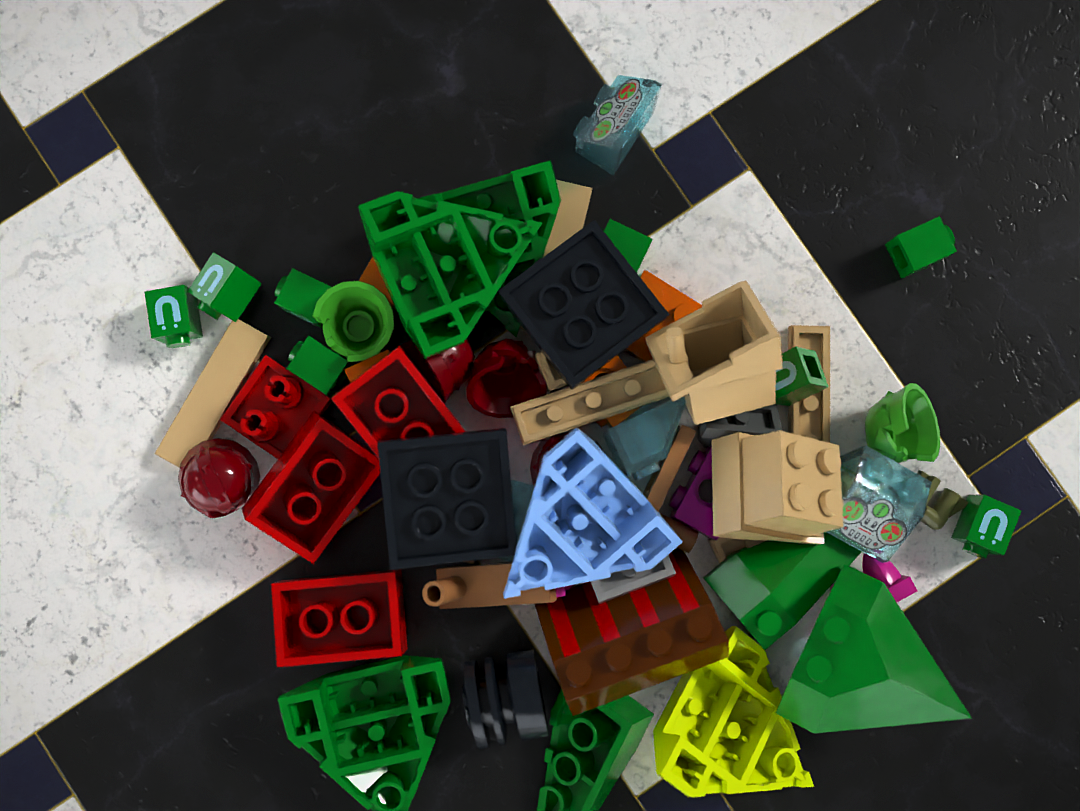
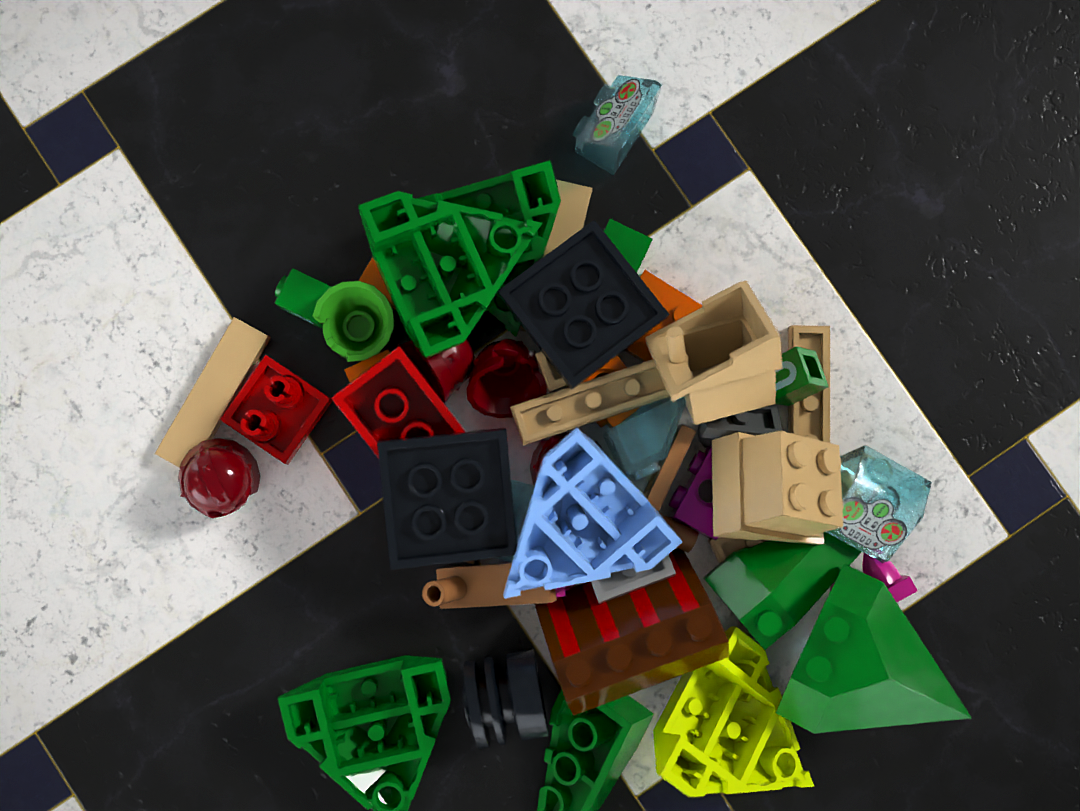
(173, 316): green brick -> none
(223, 288): green brick -> none
(312, 487): red brick -> none
(318, 366): green brick -> none
(339, 618): red brick -> none
(904, 426): bright green helmet -> none
(921, 247): green brick -> none
(945, 507): olive piece -> none
(985, 526): green brick -> none

